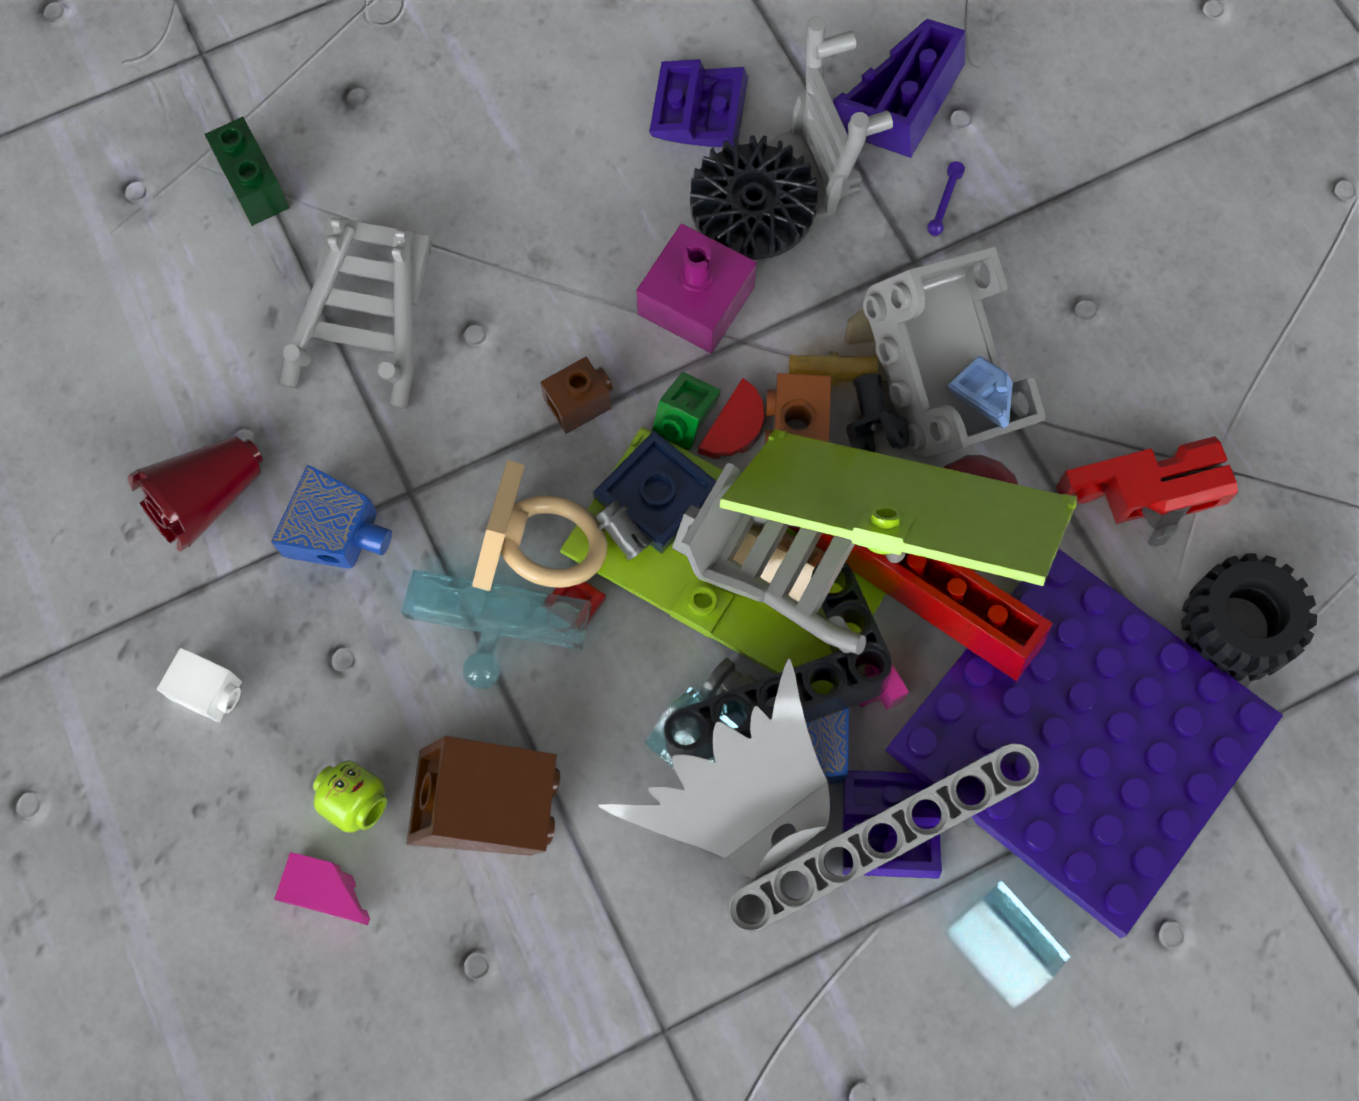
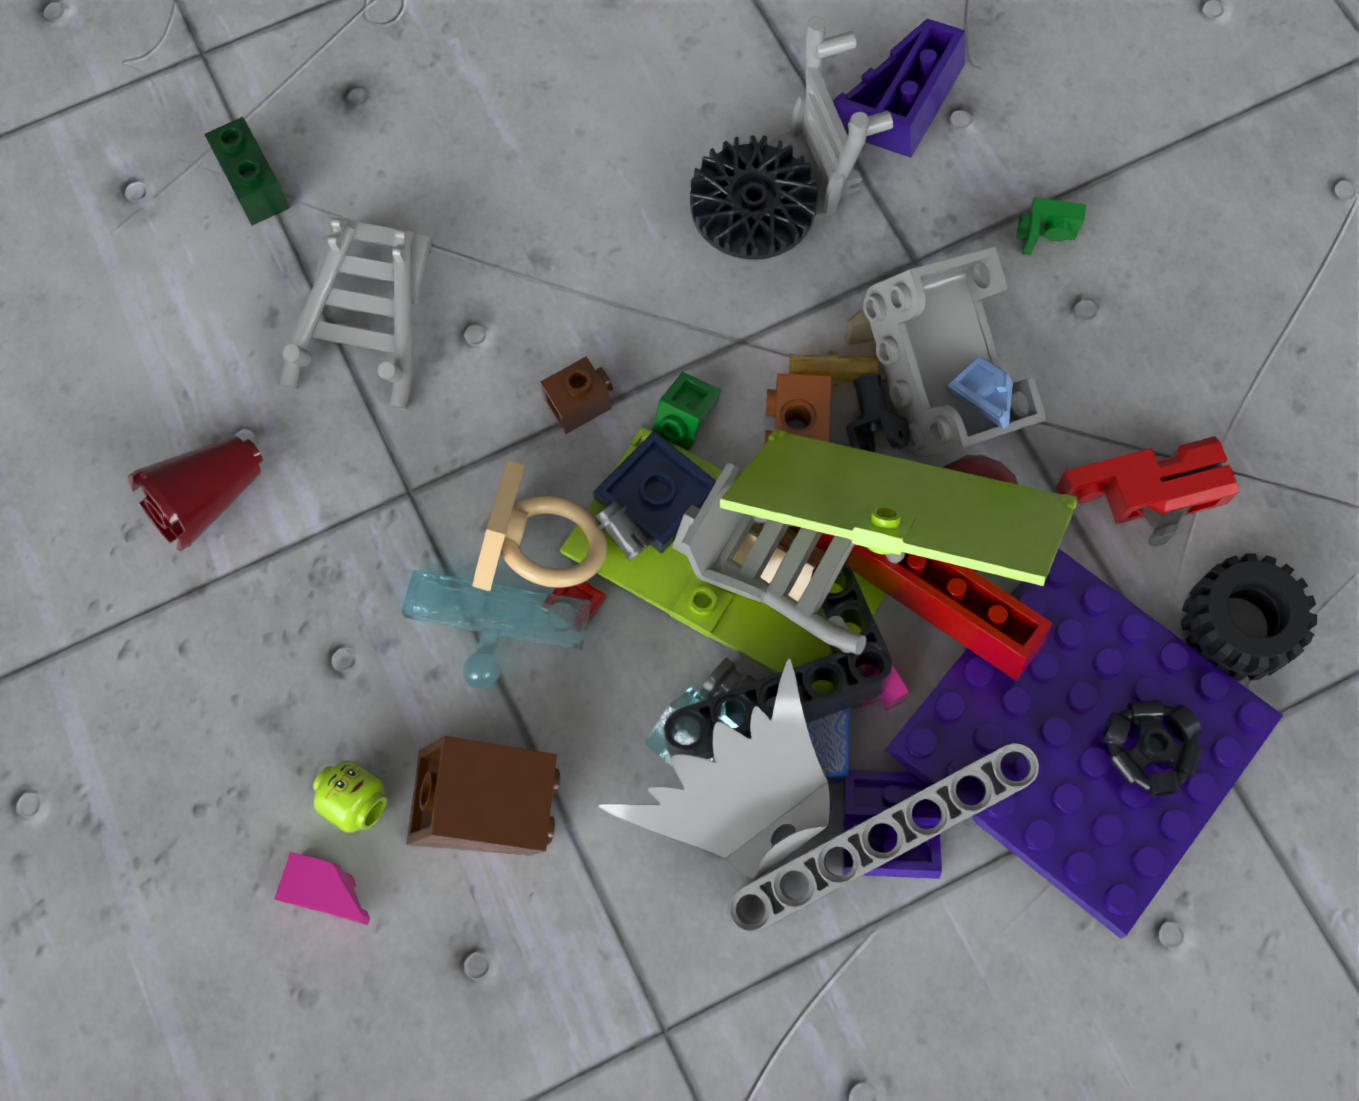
(200, 685): white brick -> none
(329, 523): blue torso -> none
(696, 288): magenta brick -> none
(698, 103): dark purple slope -> none
(736, 425): red tile -> none
(955, 172): dark purple hinge -> none
(1008, 945): clear light blue panel -> none
(1050, 219): none -> green bracket
(1154, 745): none -> black piece

